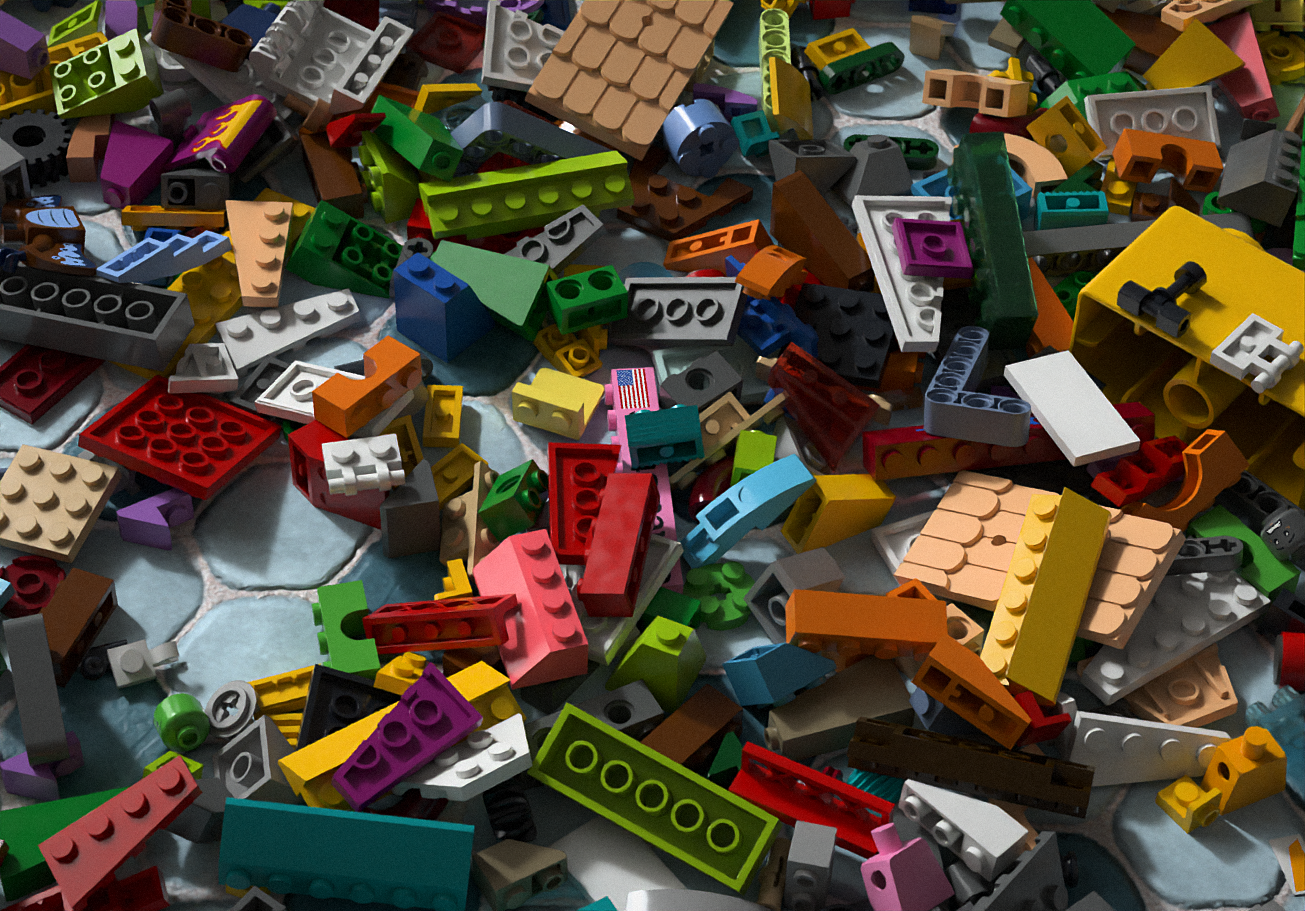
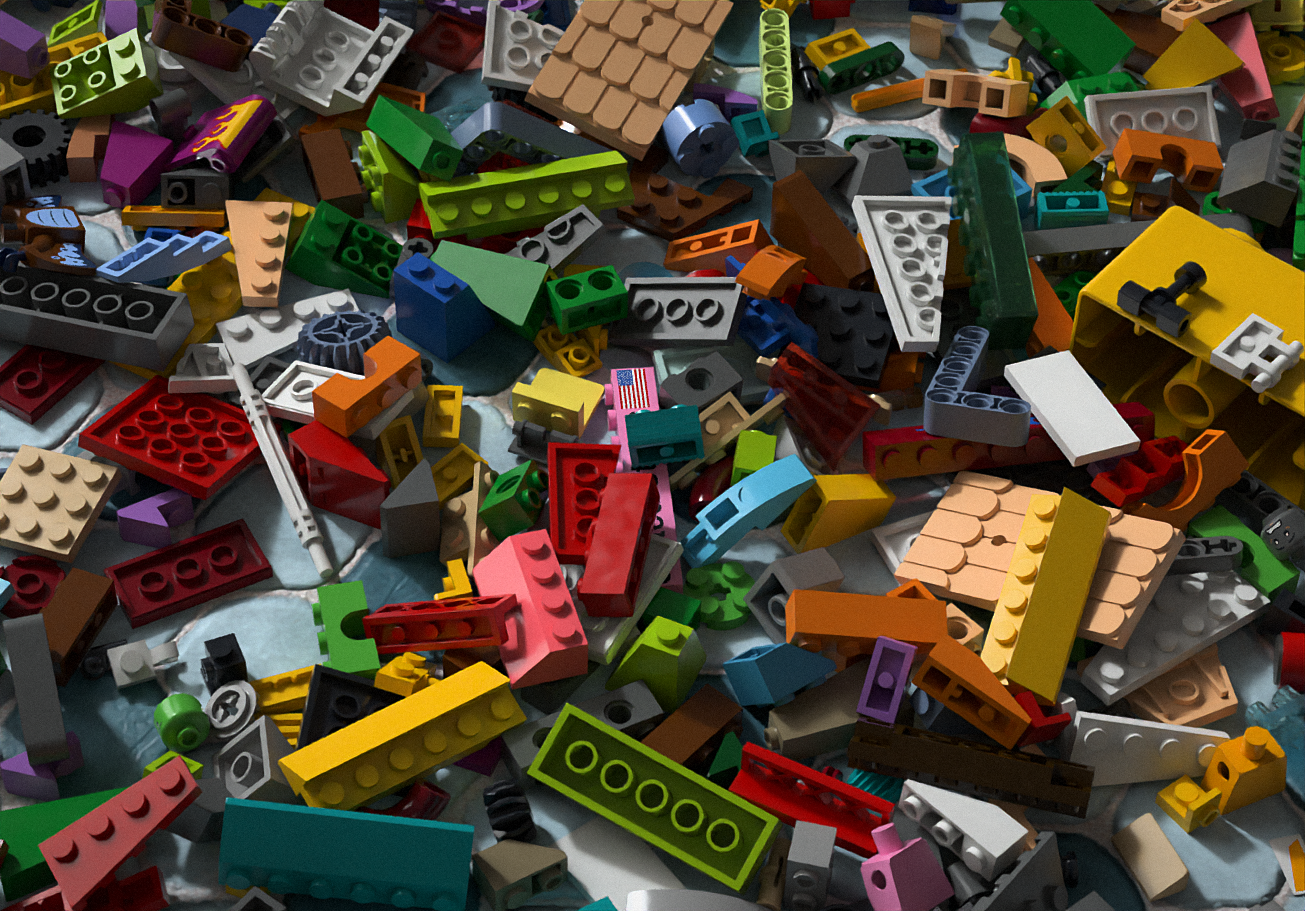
(188, 573): none -> dark red tile
(222, 663): none -> black brick
(282, 470): none -> white axle
(316, 116): medium nougat plate -> none
(341, 339): none -> sand blue gear
(348, 130): red slope -> none
(363, 464): white plate -> none
(416, 731): magenta wing -> none
(439, 96): yellow plate -> none
(474, 764): white wing -> none
(532, 440): none -> dark grey hinge
(790, 98): yellow slope -> none
(887, 679): none -> medium lavender slope
(889, 95): none -> light orange axle
(932, 248): magenta tile -> none
(1151, 858): none -> tan slope

